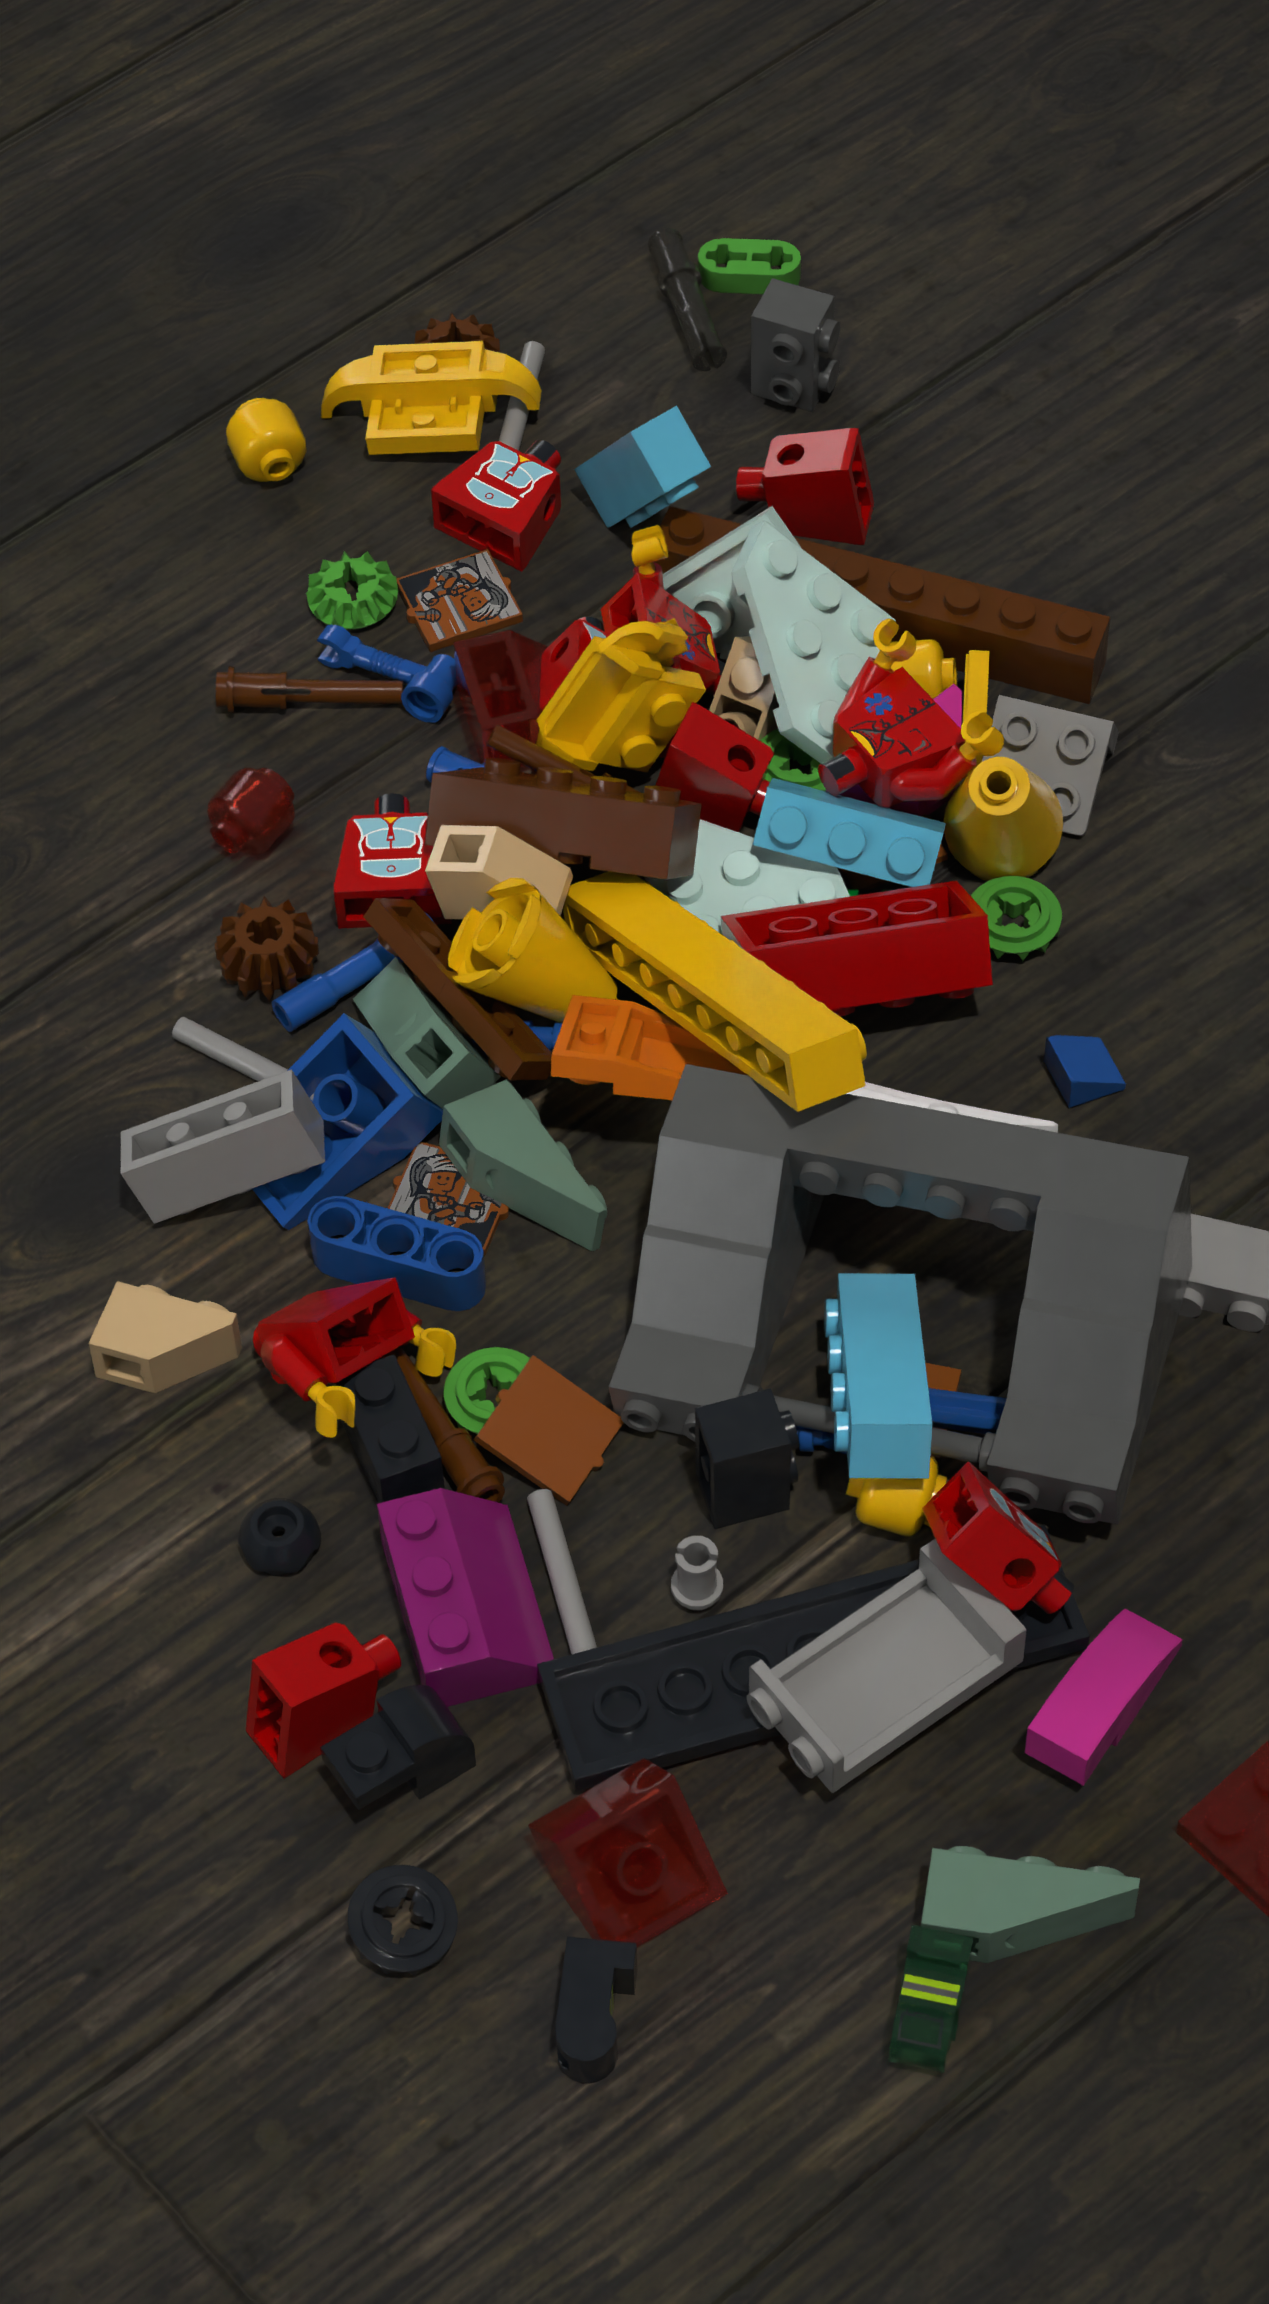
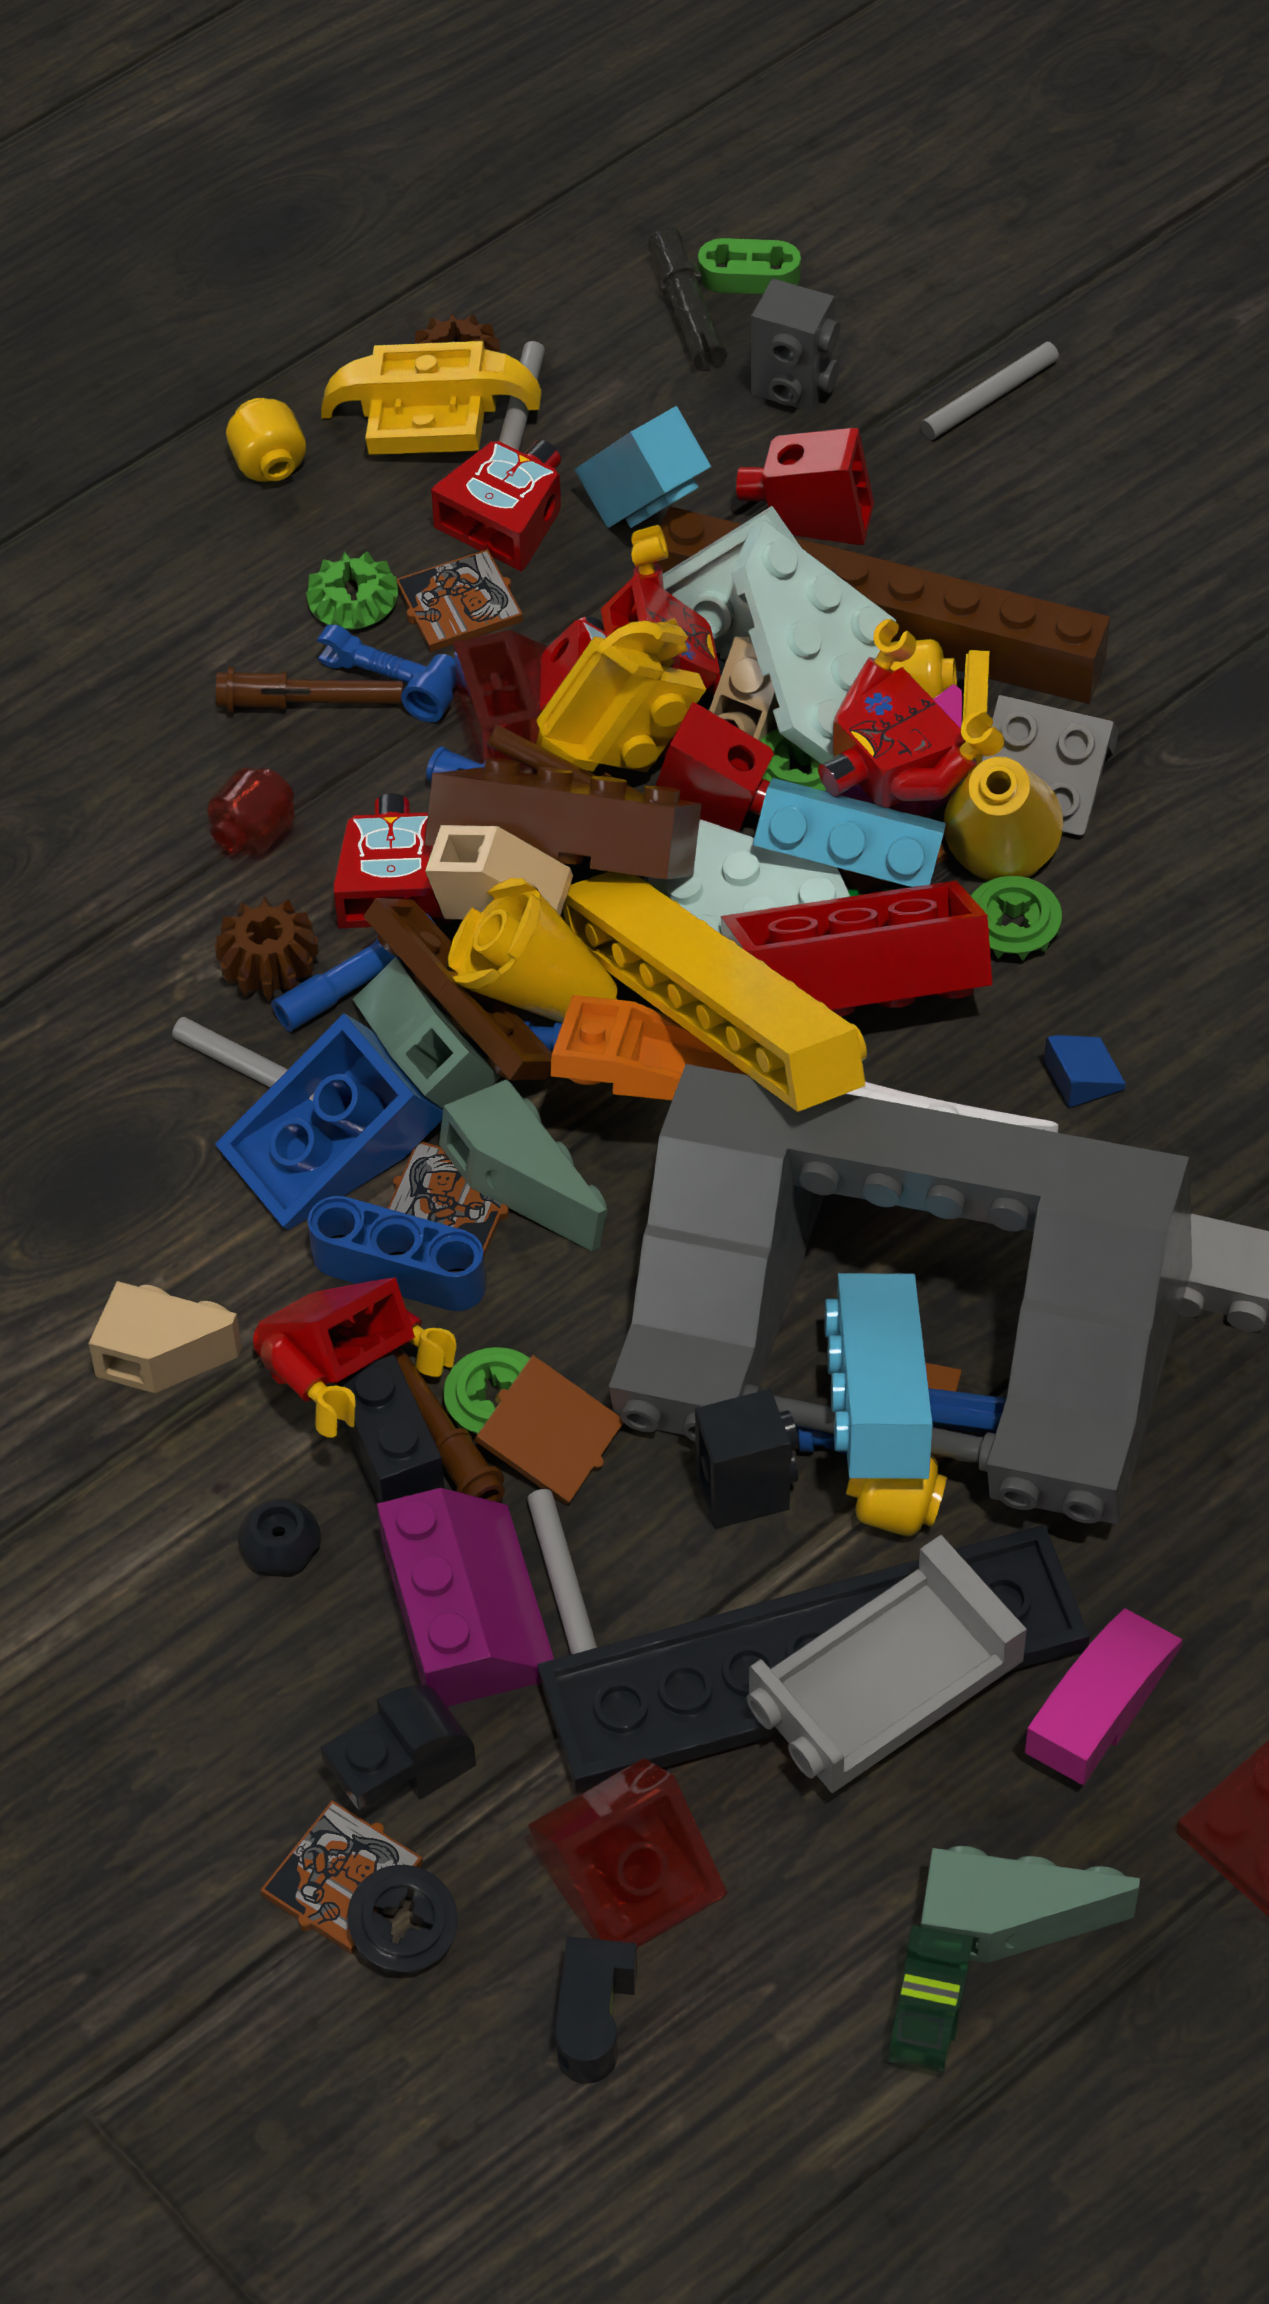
(222, 1146): light grey brick -> none
(314, 1692): red torso -> none
(328, 1867): none -> piece
(696, 1580): light grey pin -> none
(989, 390): none -> light grey bar
(996, 1543): red torso -> none

